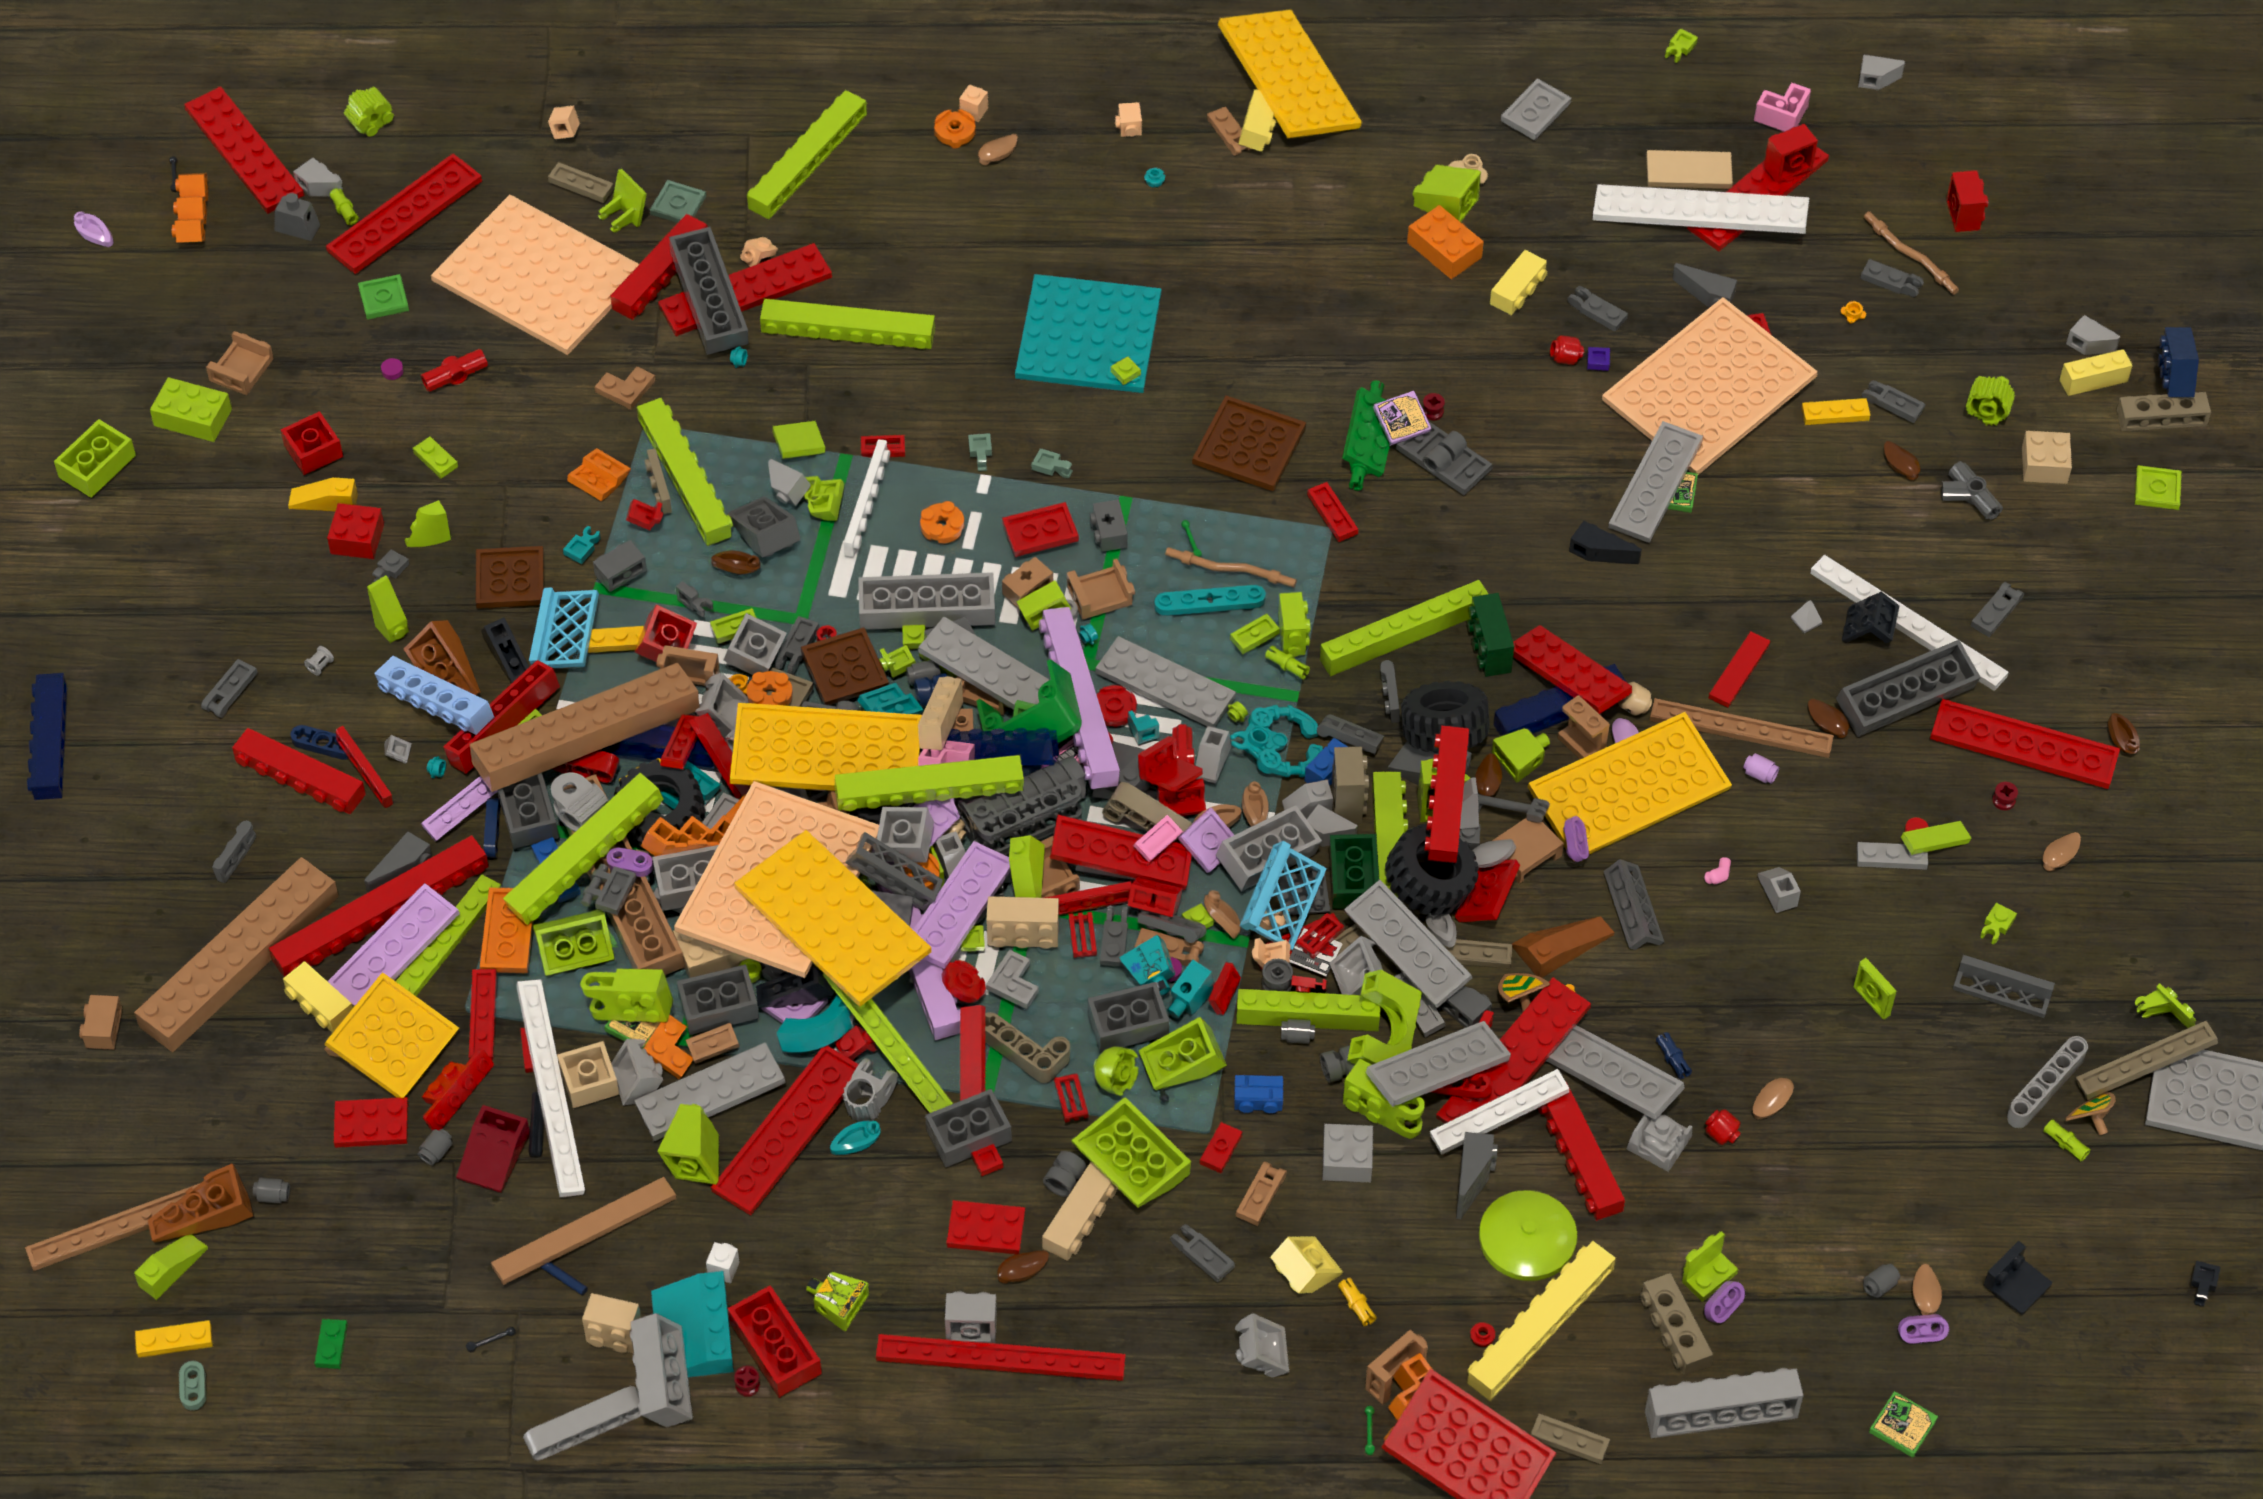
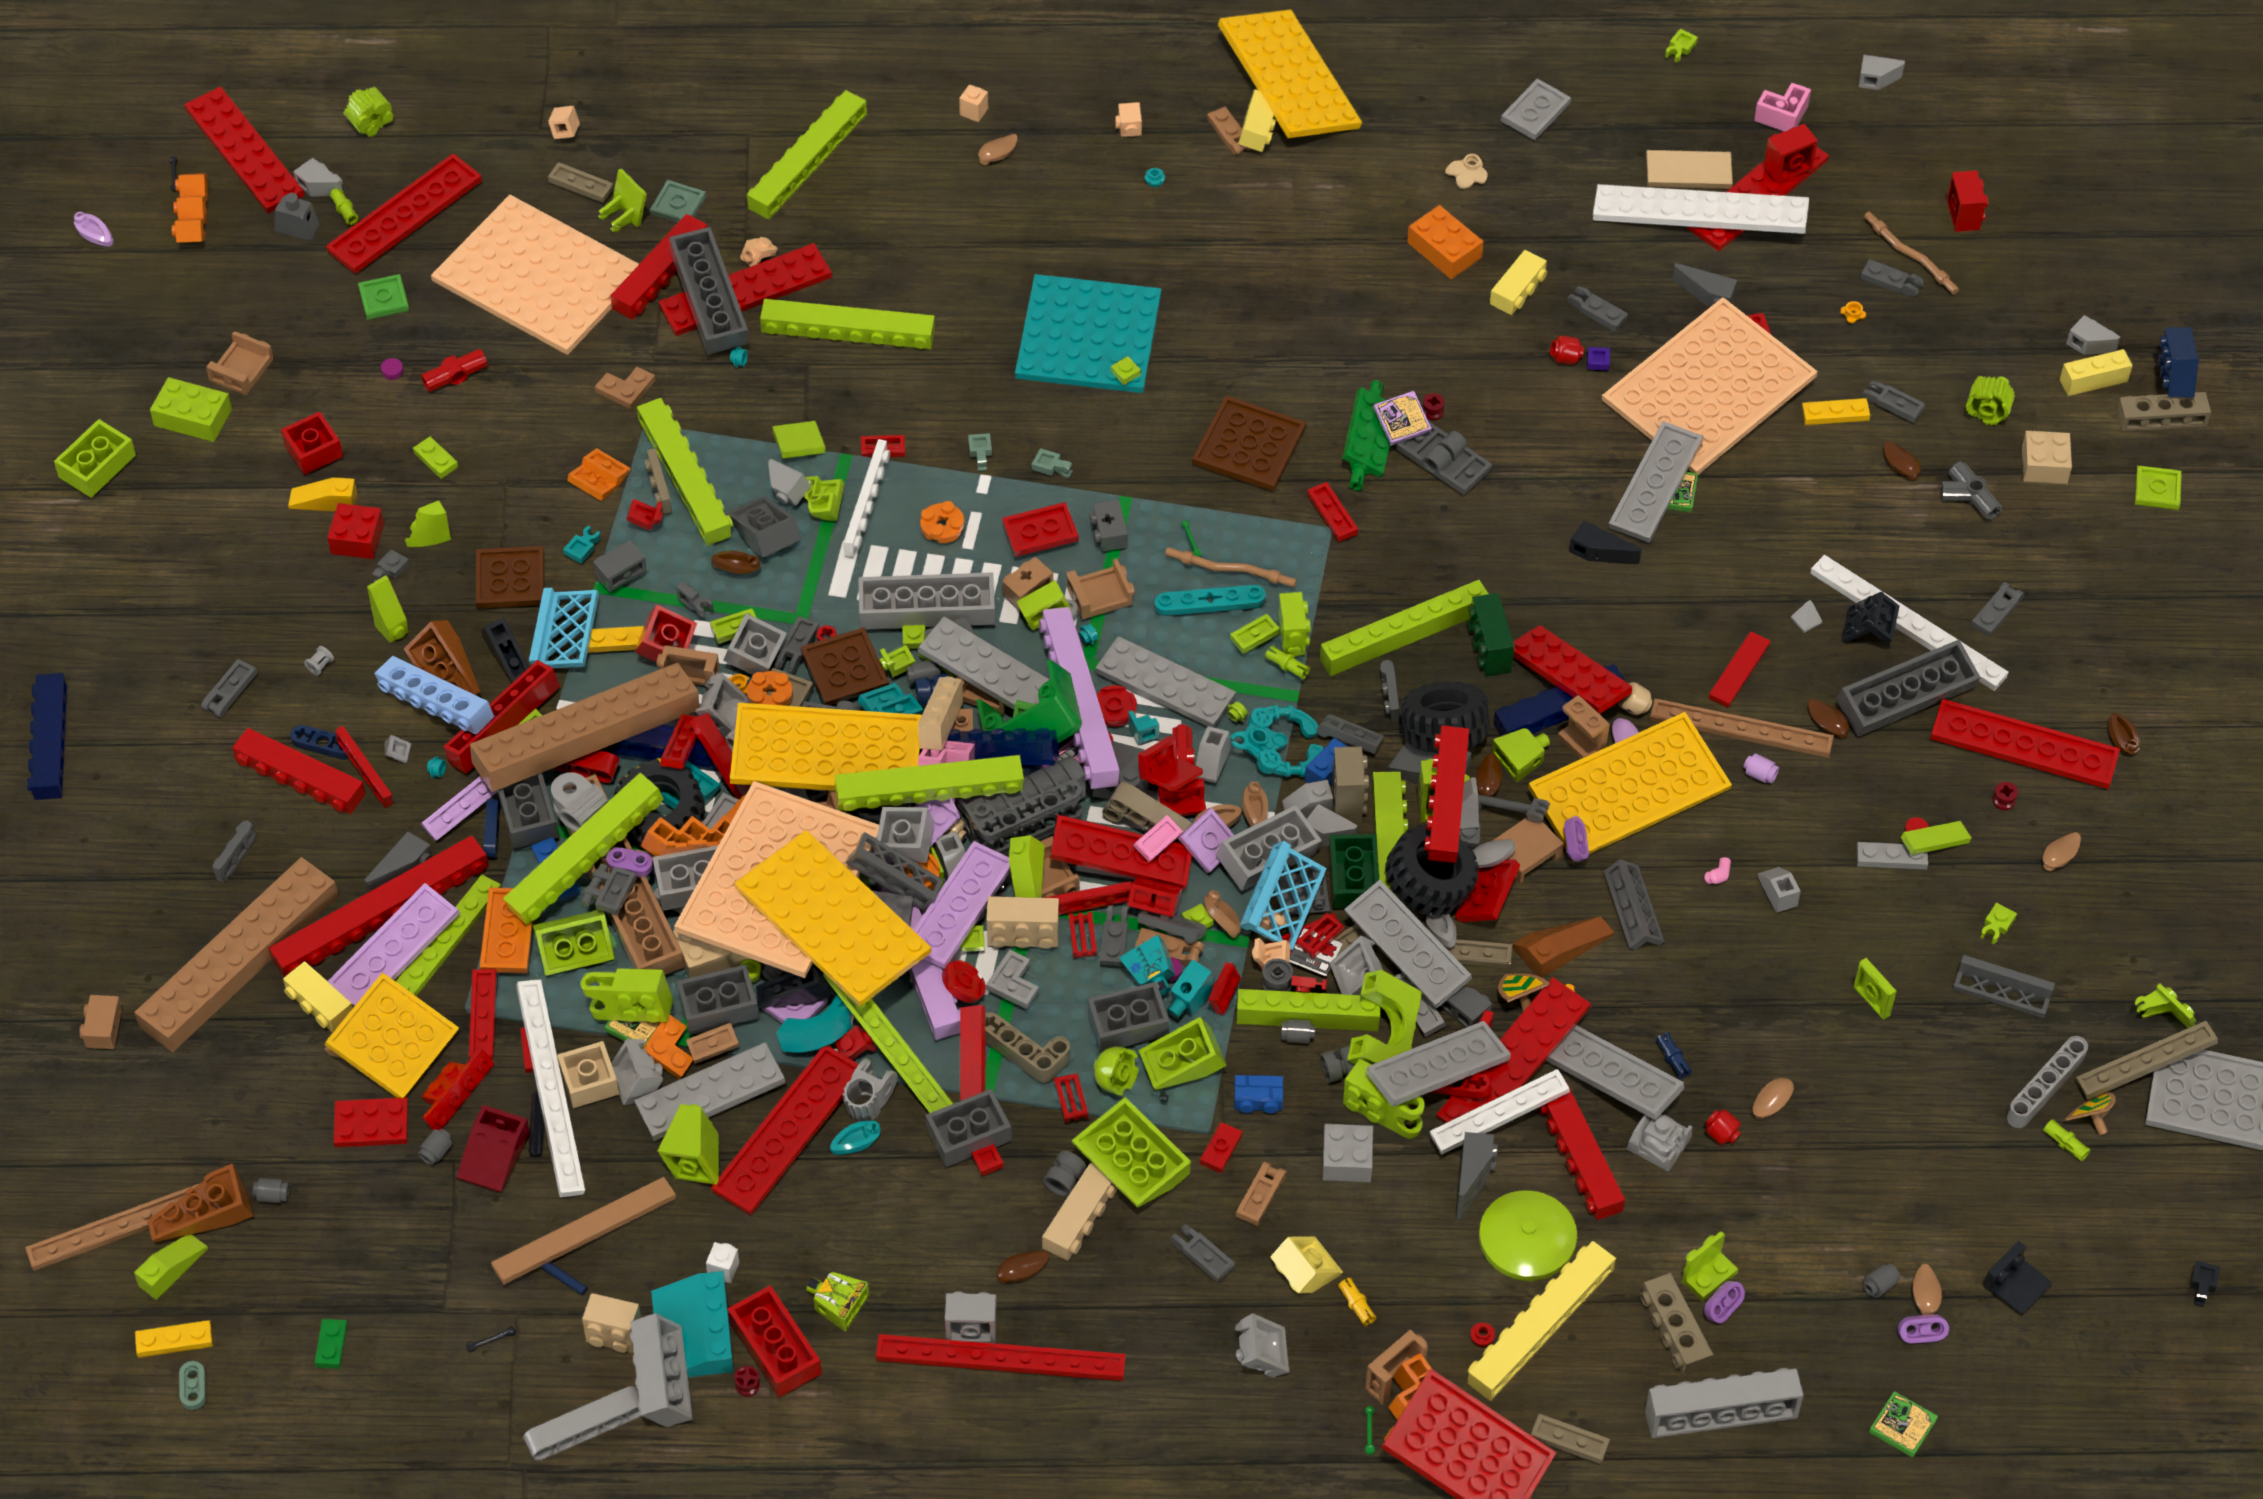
(955, 137): orange plate -> none
(986, 1227): red plate -> none
(1449, 187): lime slope -> none

